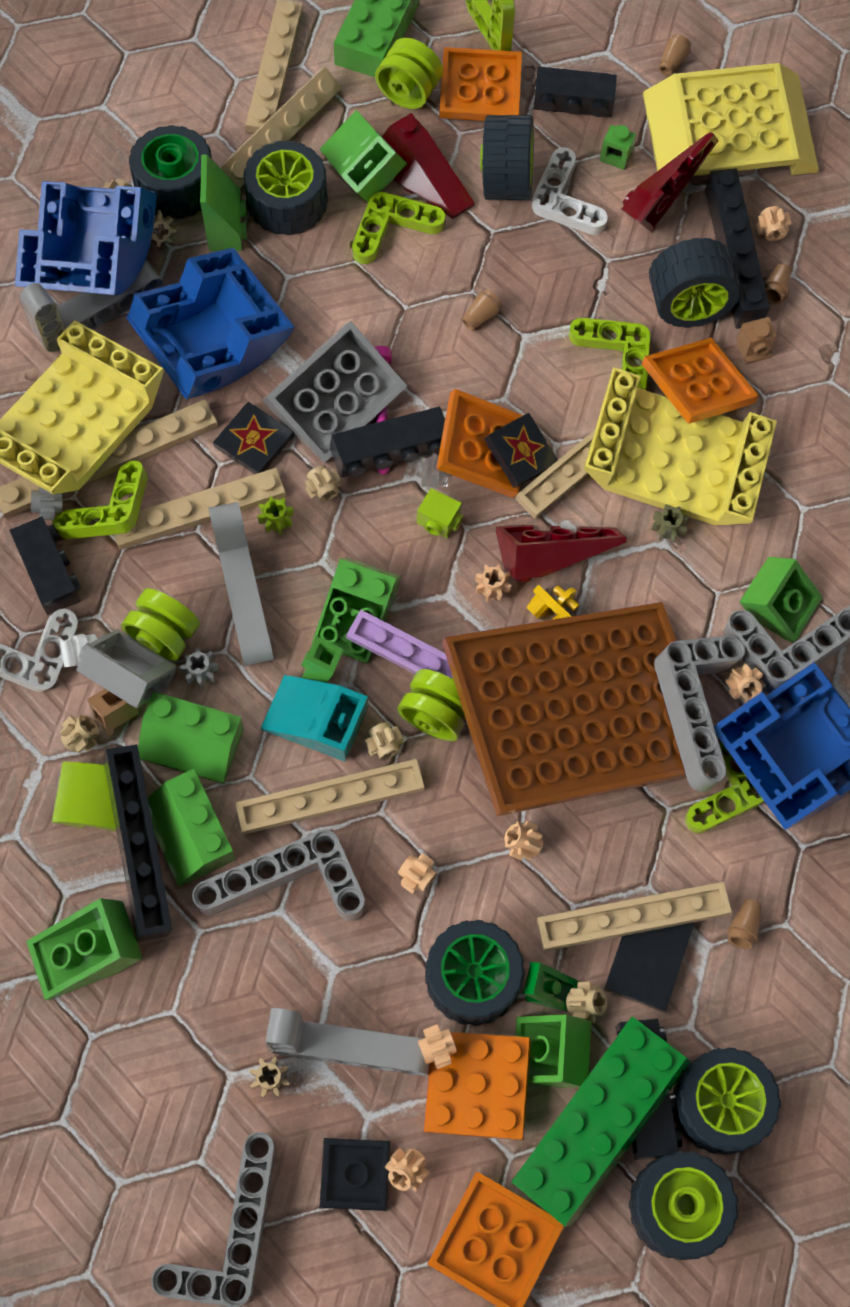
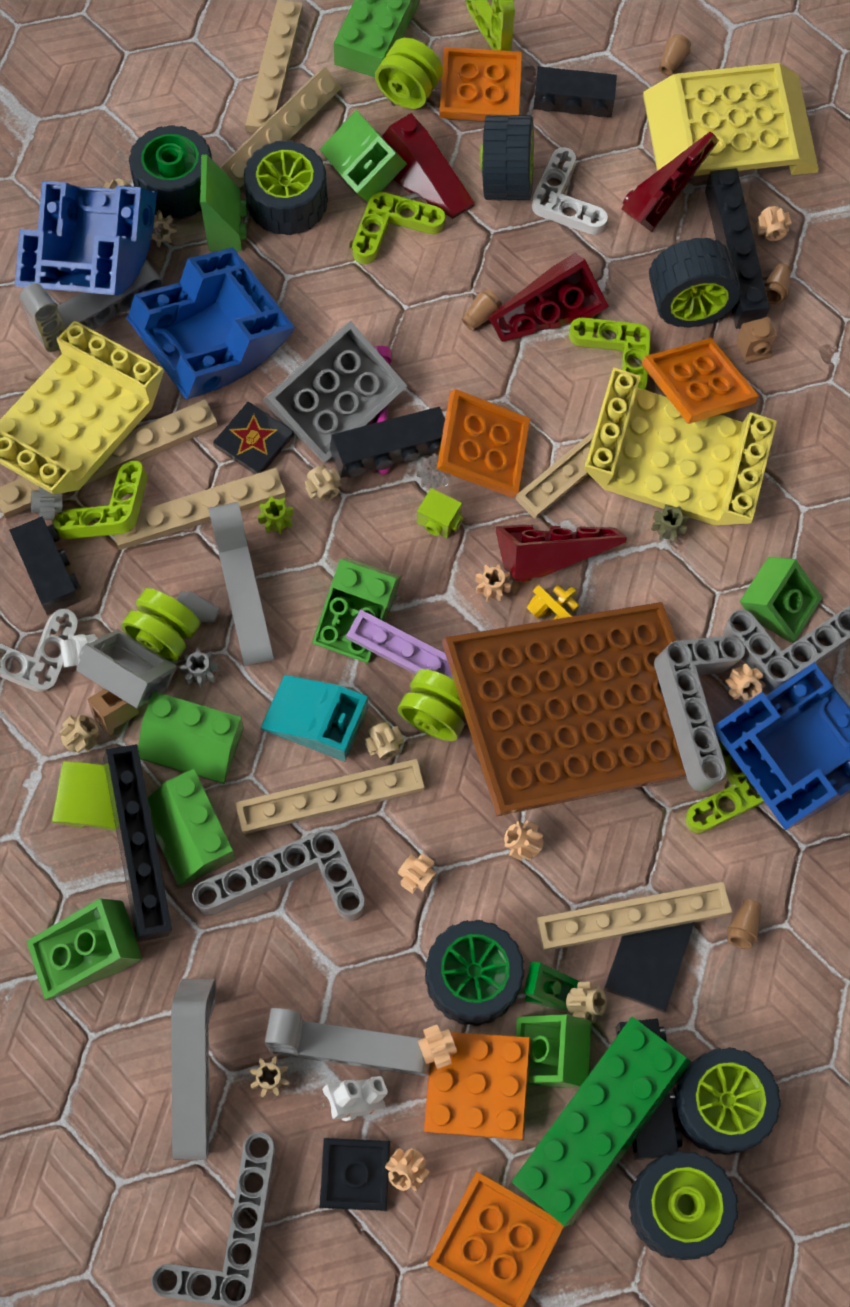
(190, 1068): none -> light grey beam
(202, 608): none -> light grey cone
(321, 660): bright green brick -> none
(356, 1098): none -> white hips
(521, 450): black tile -> none
(550, 301): none -> dark red wedge
(621, 139): bright green brick -> none

